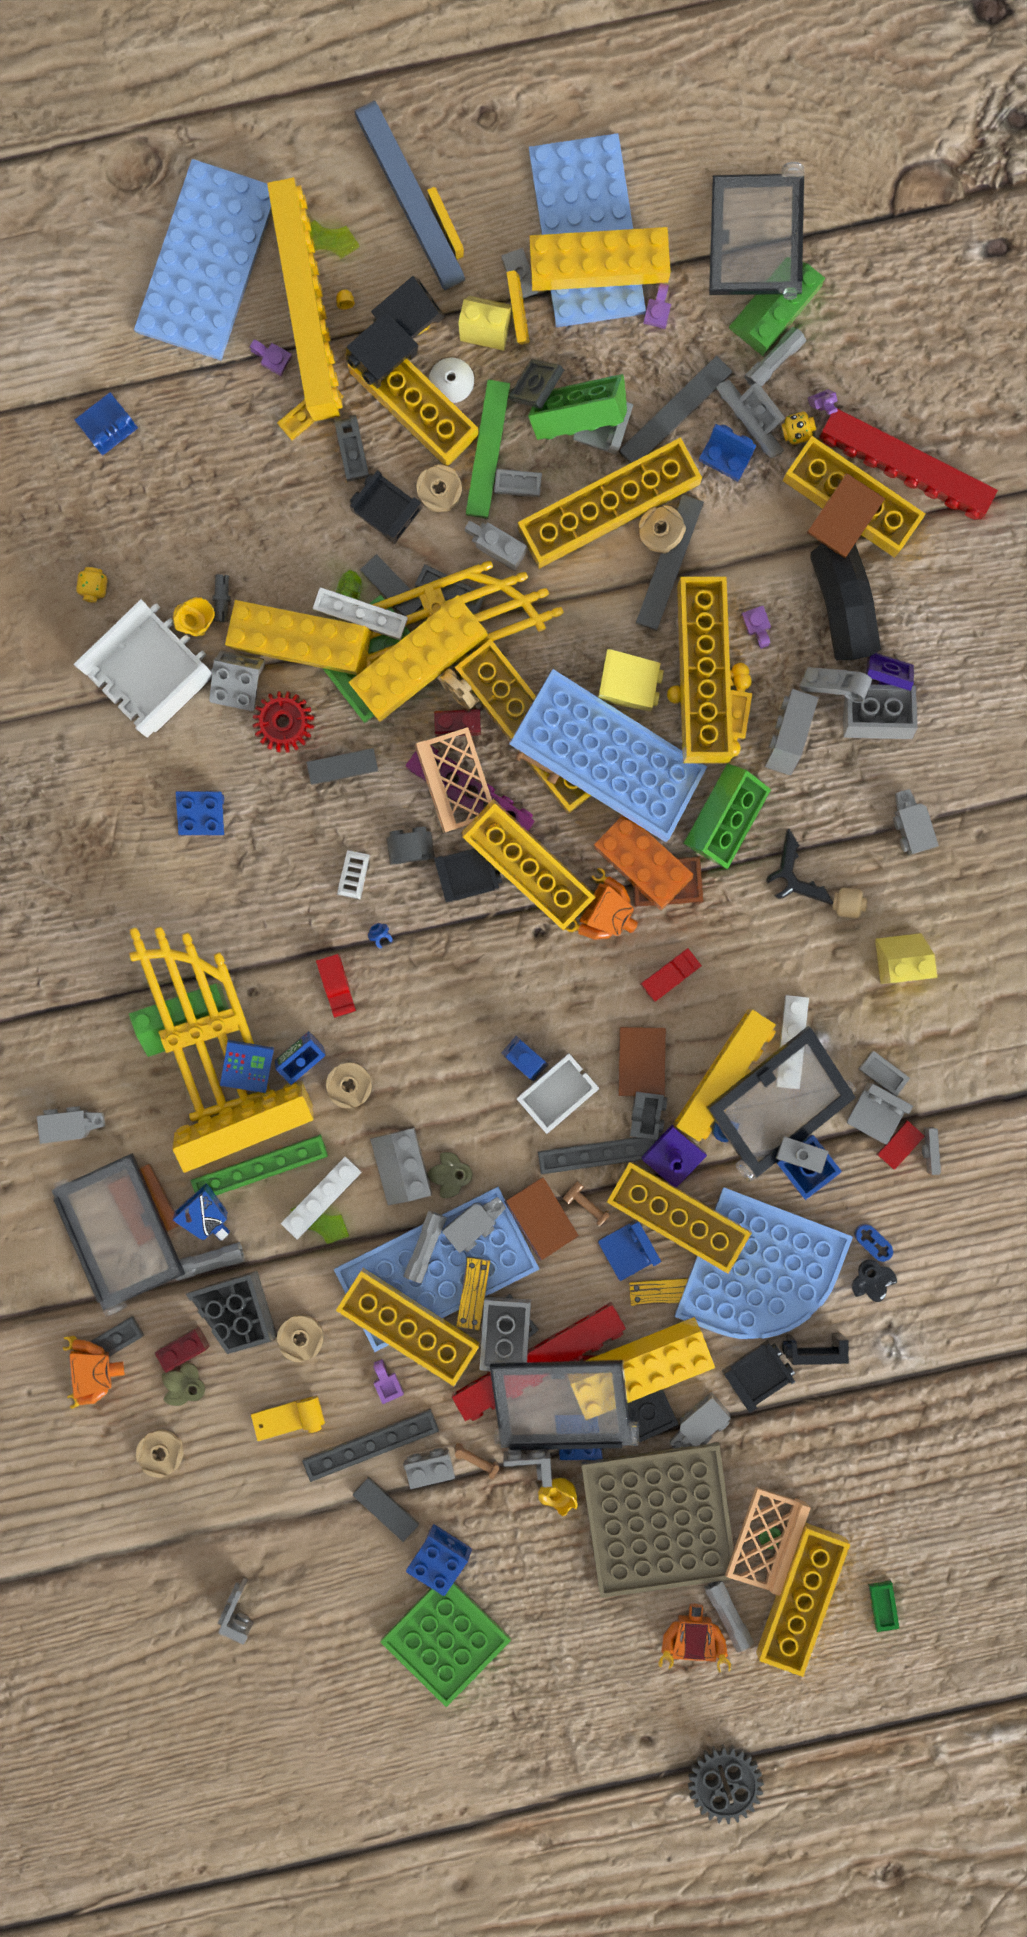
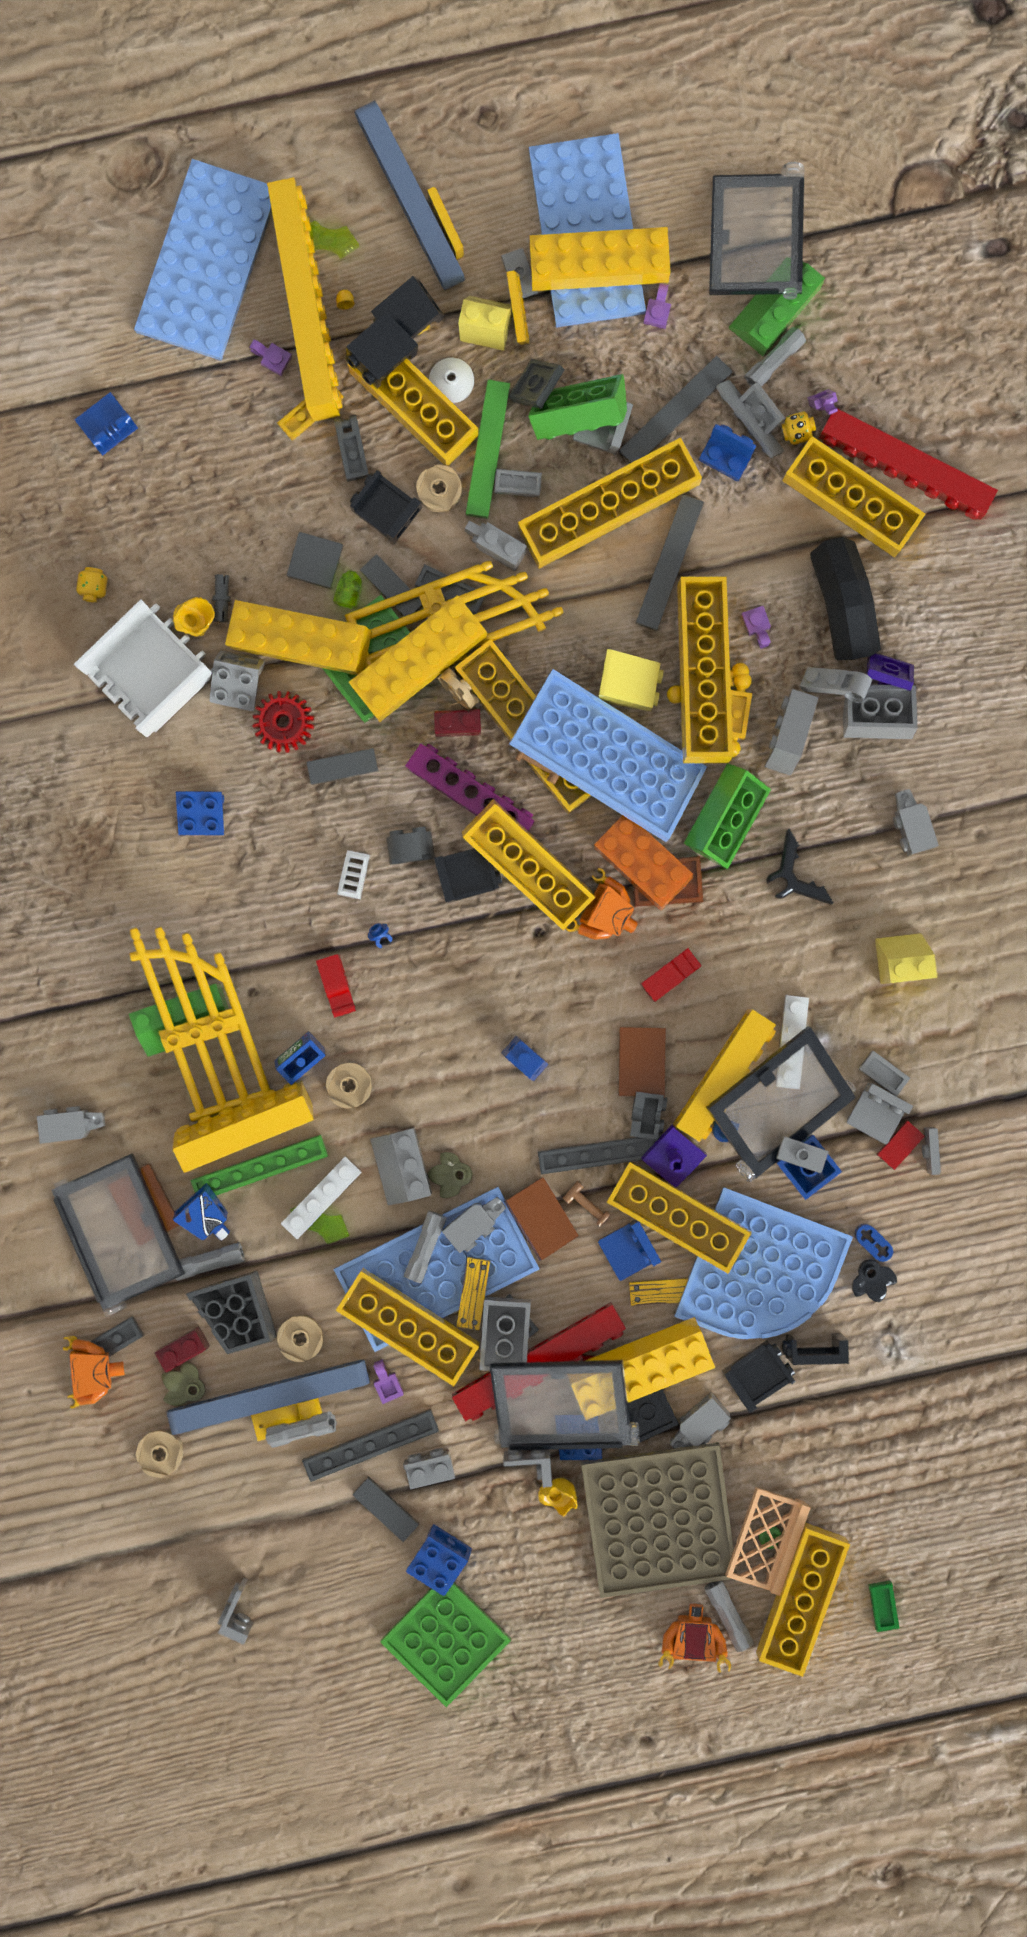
(246, 1066): blue tile -> none
(268, 1397): none -> sand blue beam
(315, 560): none -> dark grey tile
(316, 1425): none -> light grey axle
(360, 613): white plate -> none
(435, 783): light nougat fence -> none
(460, 1453): medium nougat piece -> none
(557, 1093): white piece -> none
(660, 516): tan plate -> none
(706, 1790): dark grey gear -> none
(845, 515): dark orange tile -> none
(849, 902): tan head -> none

